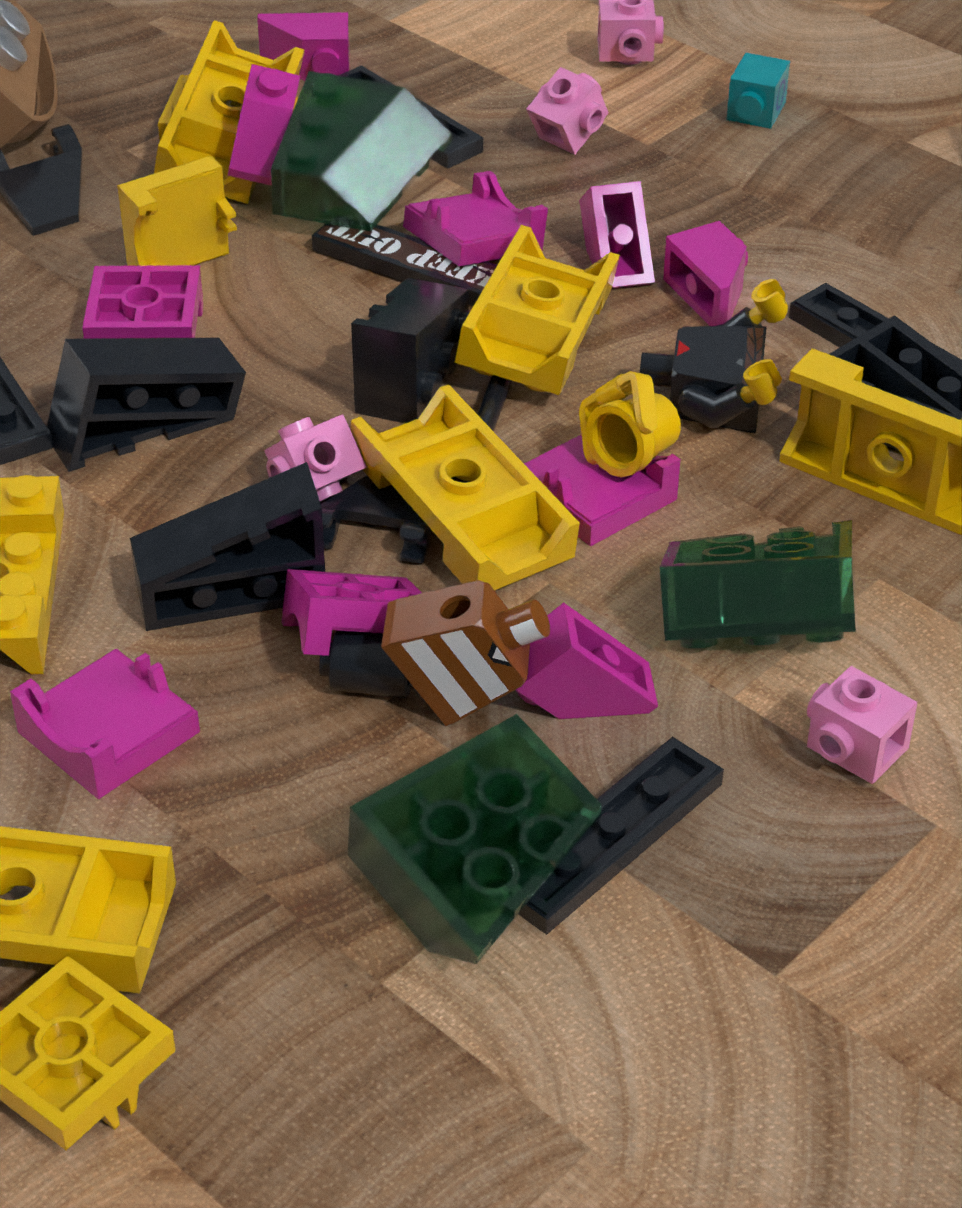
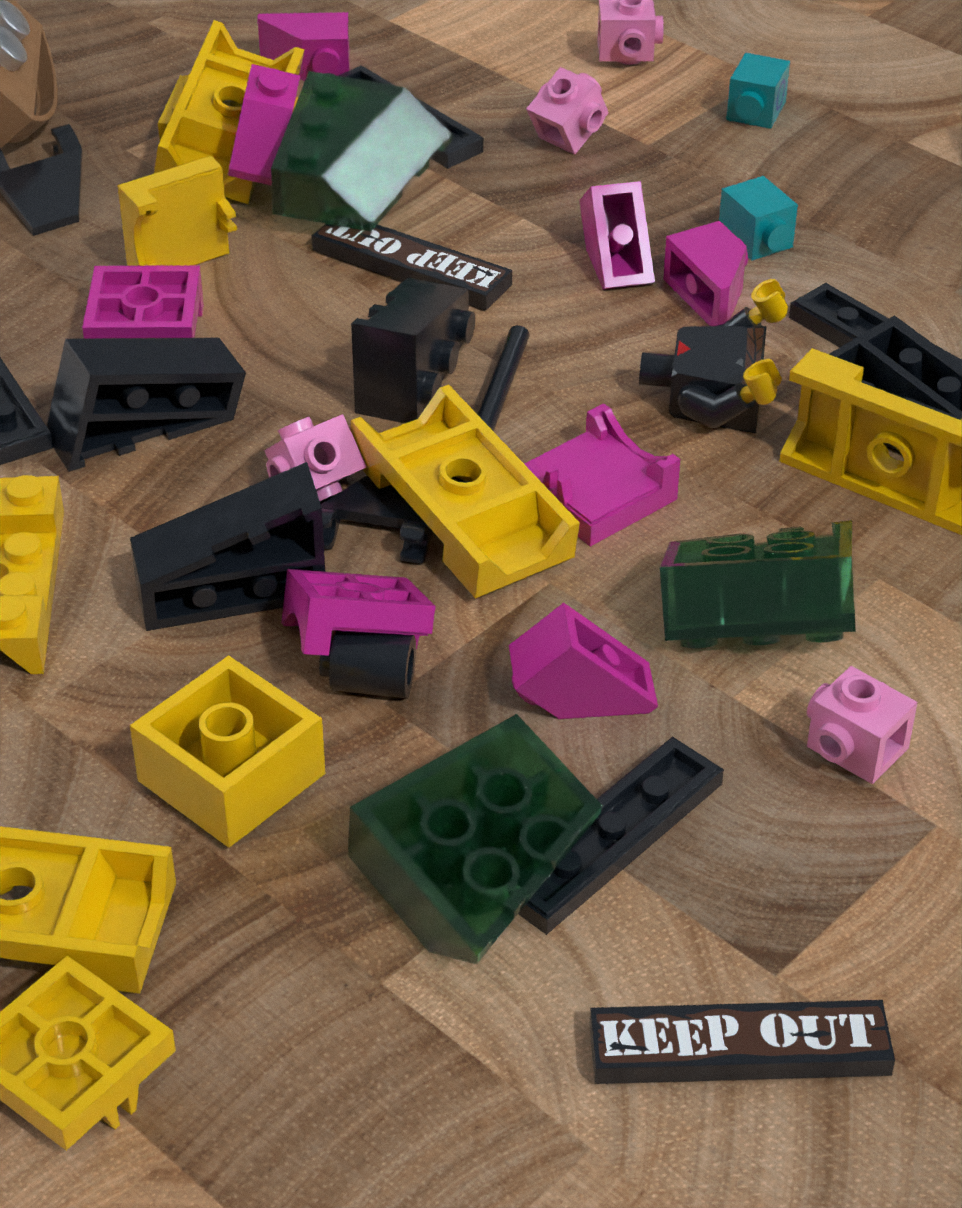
(105, 720): dark pink piece -> none
(228, 750): none -> yellow brick
(462, 645): dark orange torso -> none
(475, 224): dark pink piece -> none
(533, 315): yellow piece -> none
(628, 432): yellow piece -> none
(740, 1041): none -> tile
(759, 216): none -> teal brick

